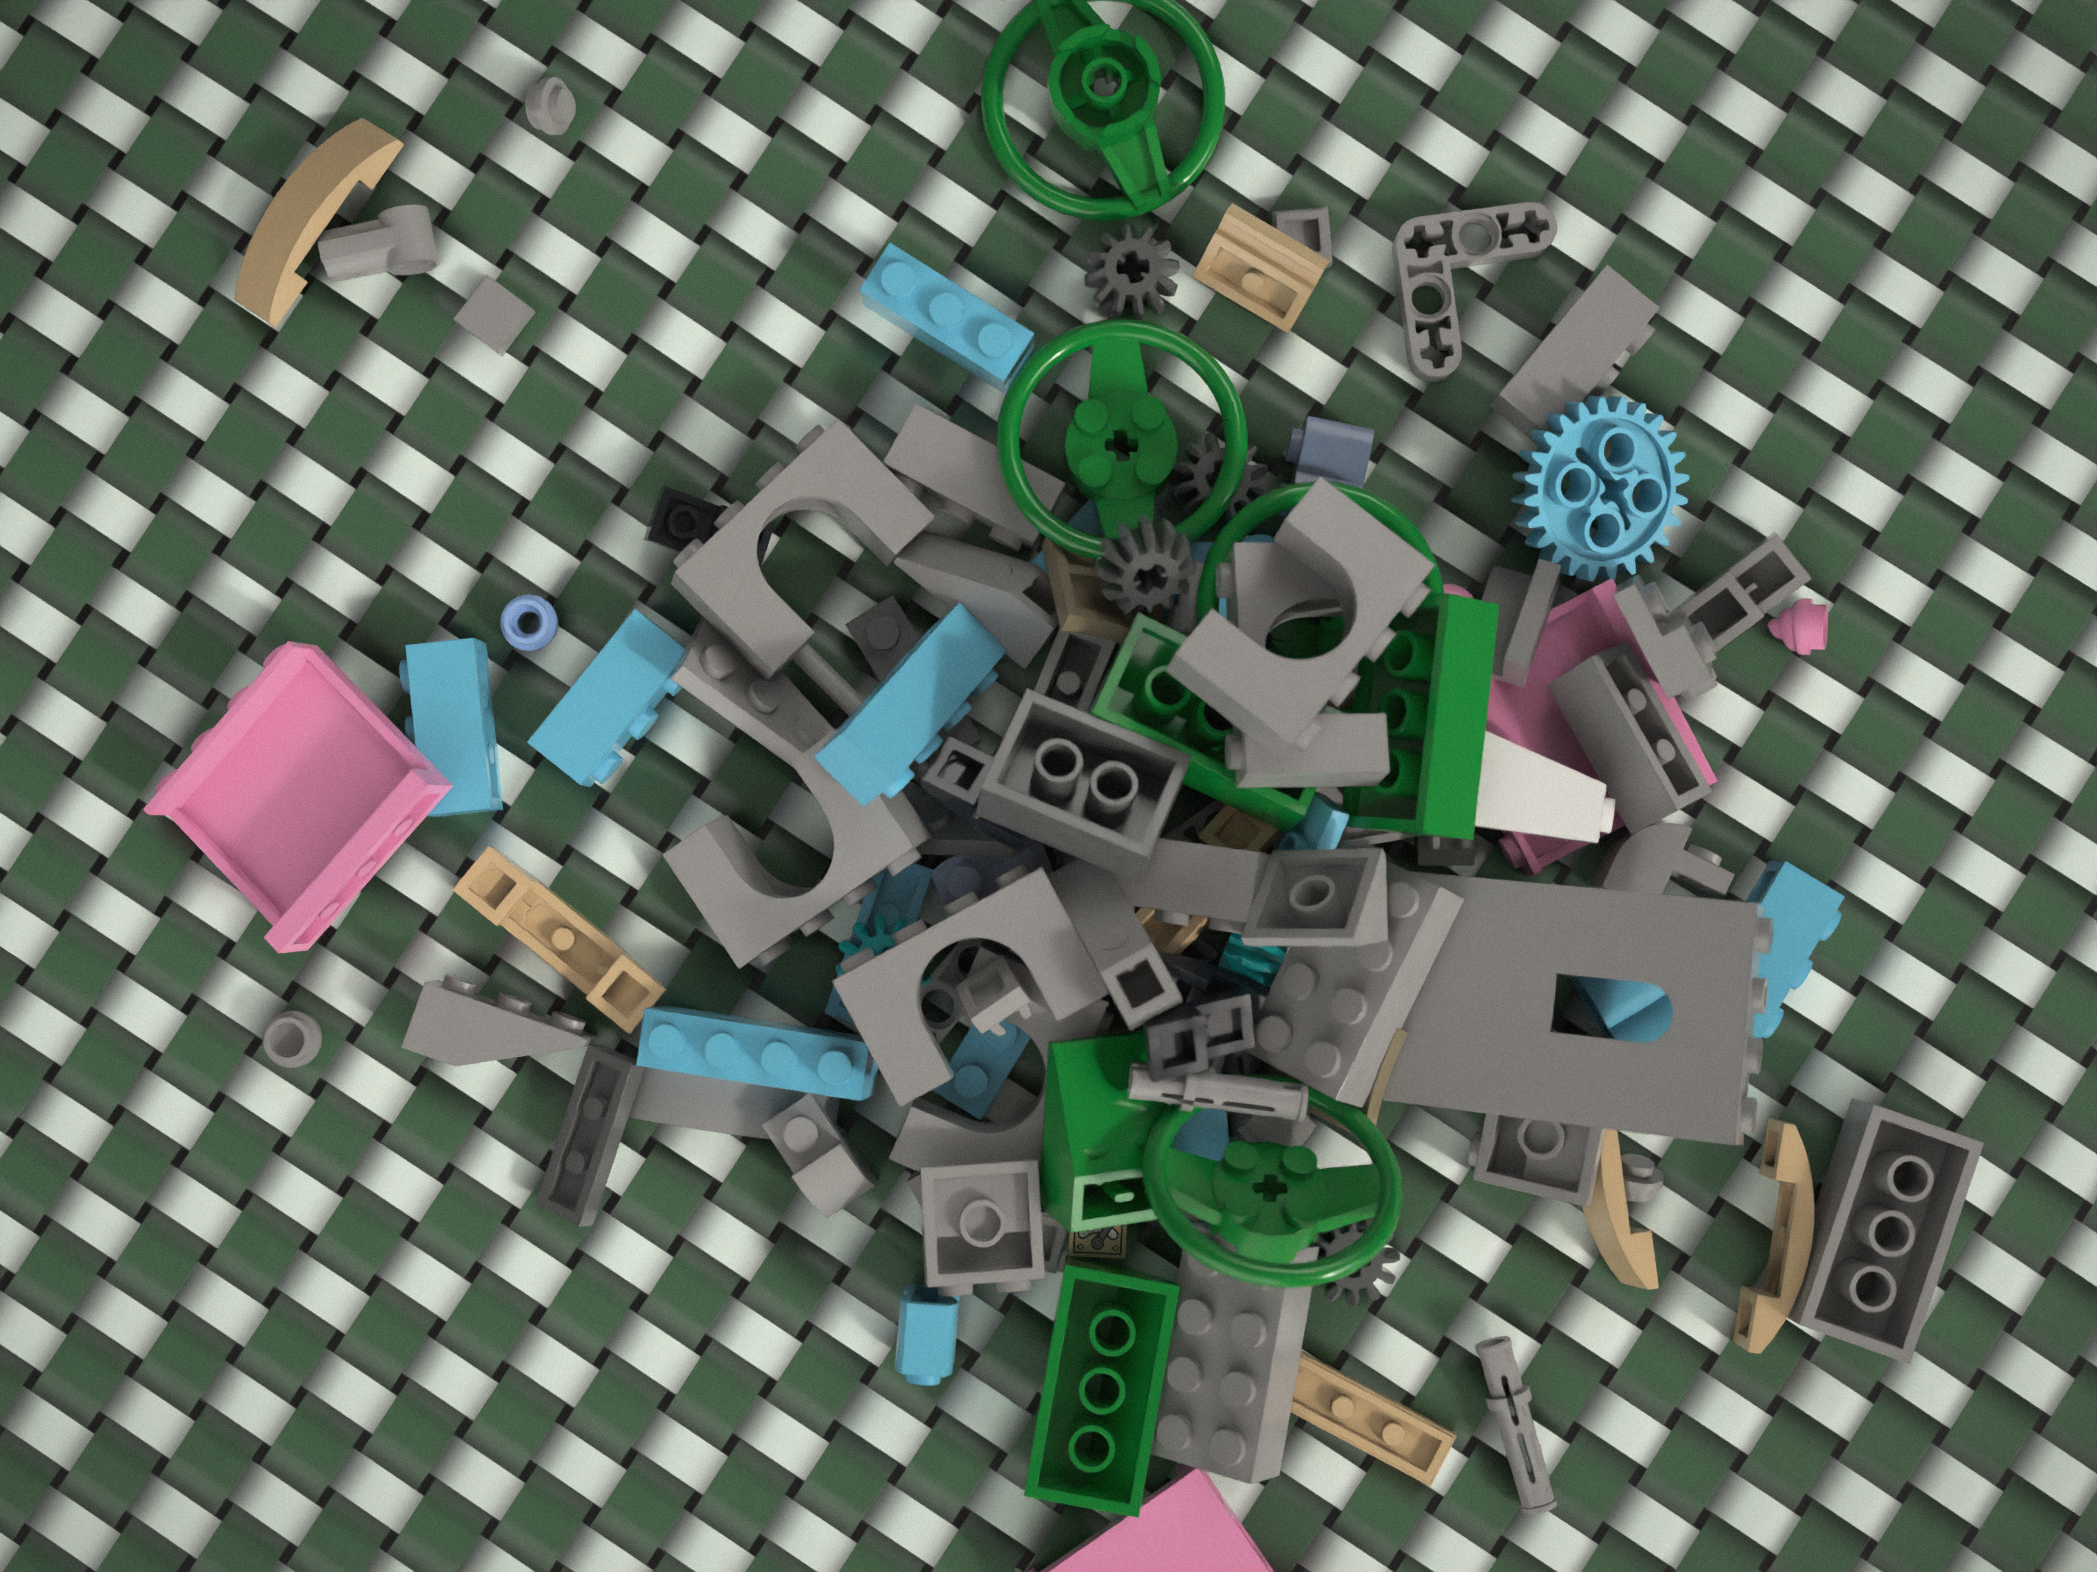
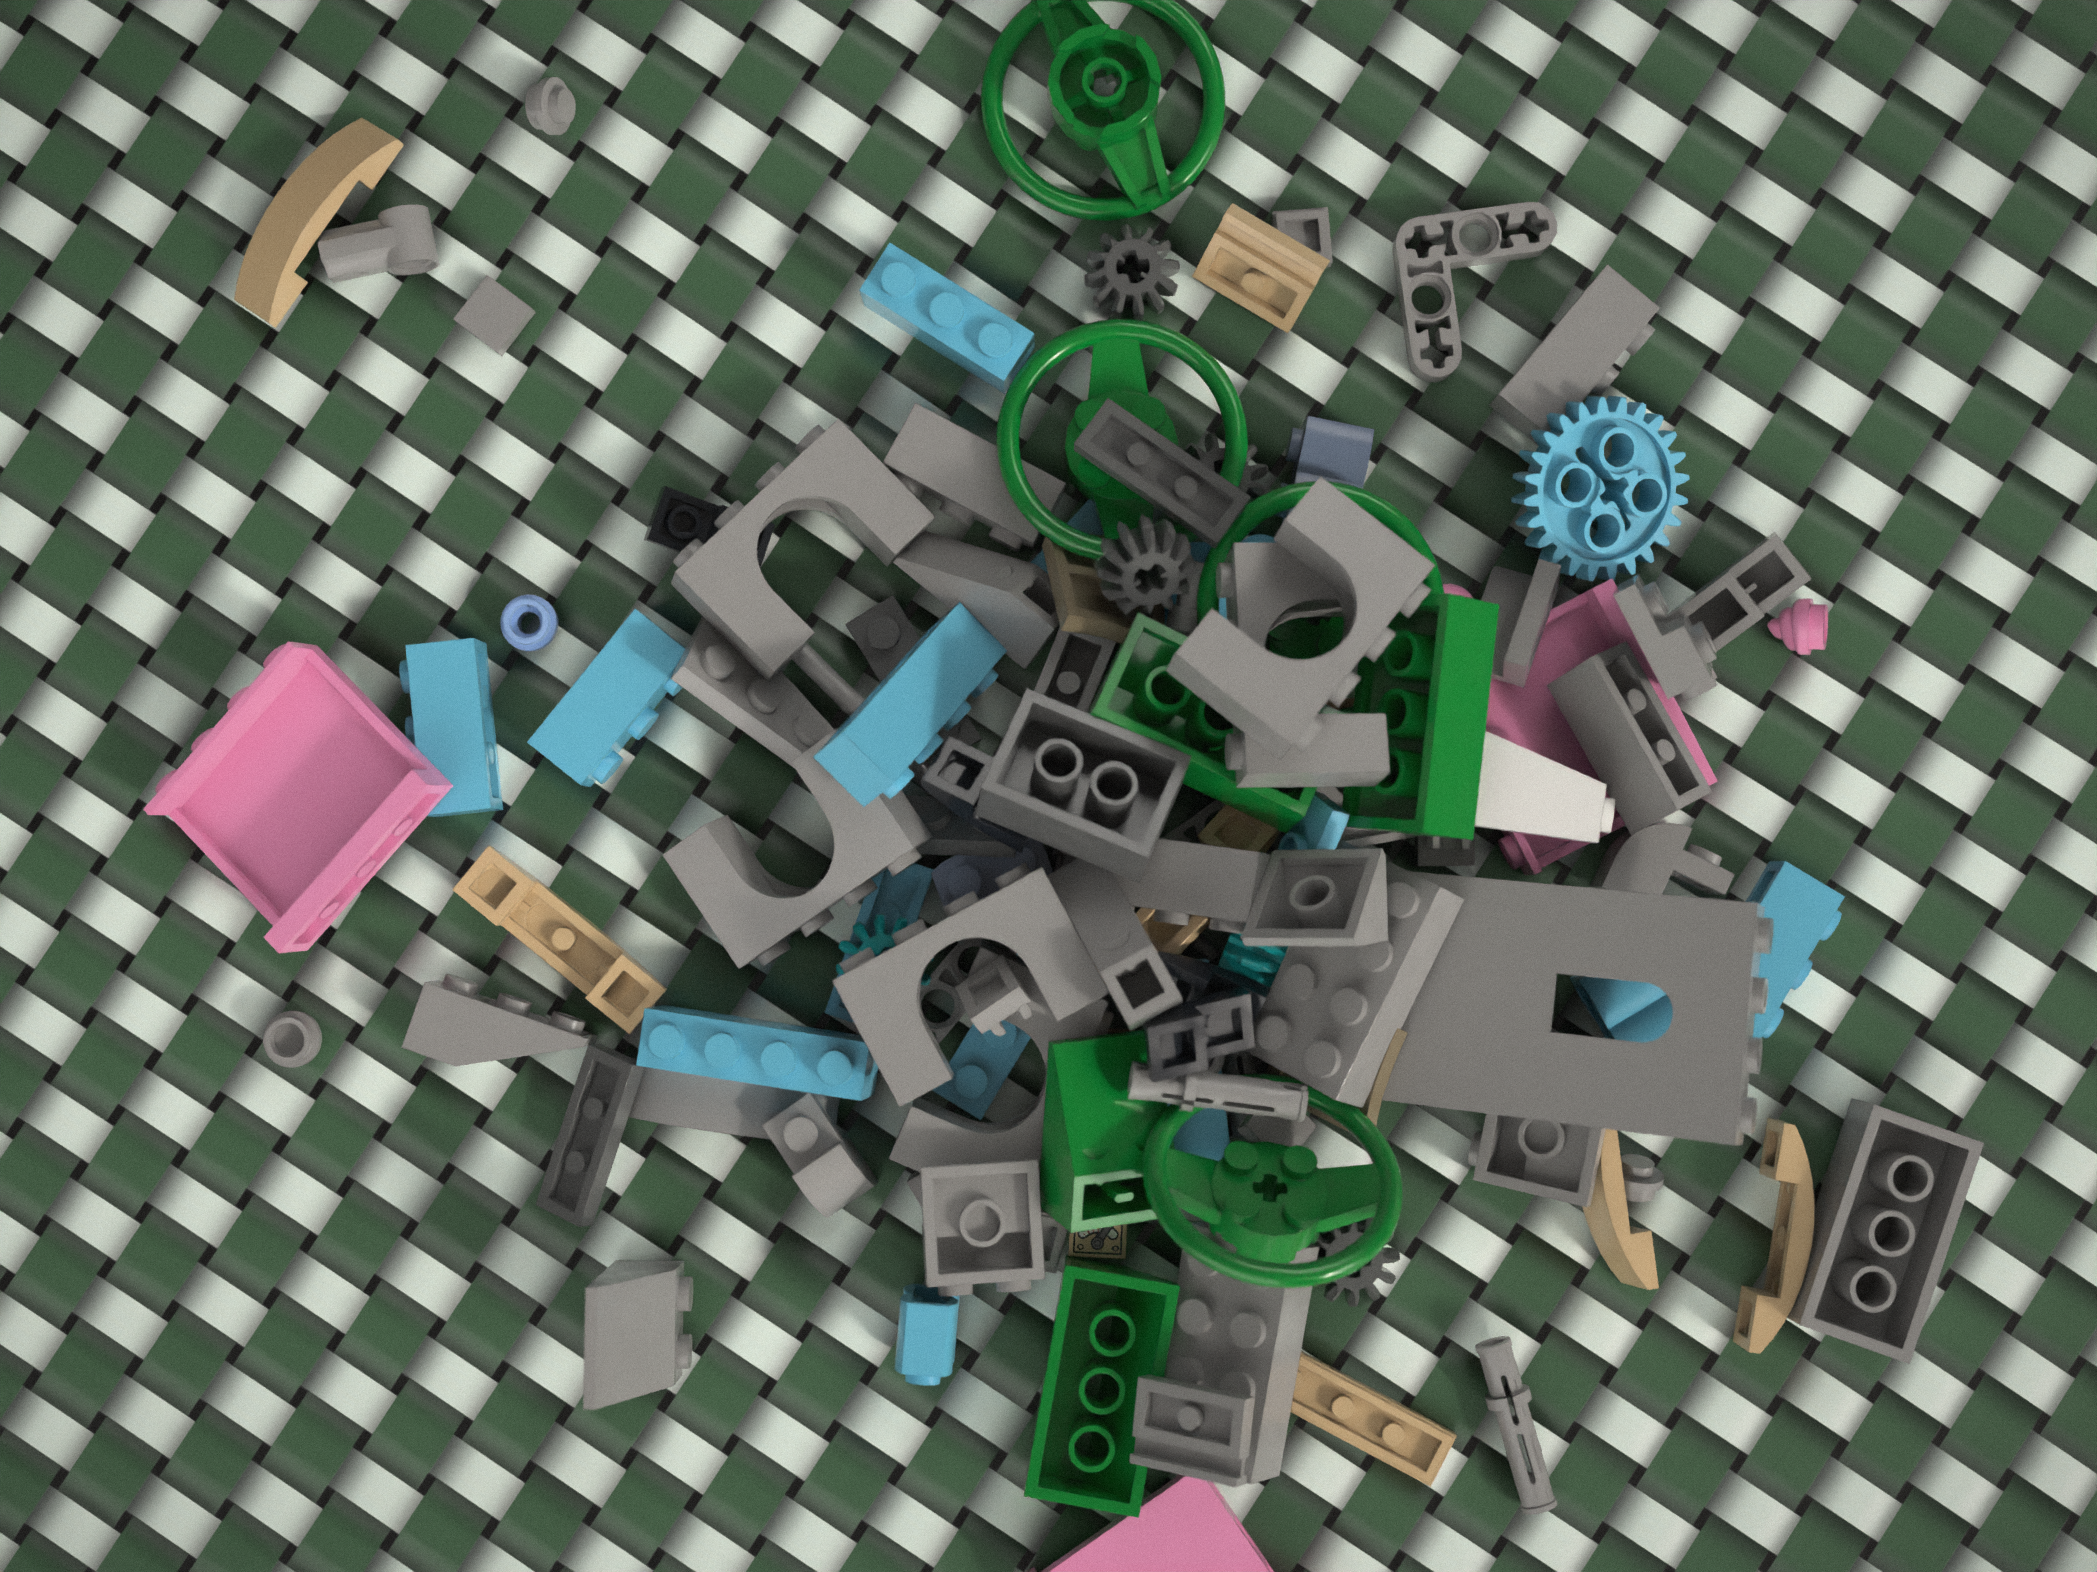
(635, 1330): none -> light grey slope
(1161, 473): none -> dark grey plate
(1192, 1430): none -> light grey plate

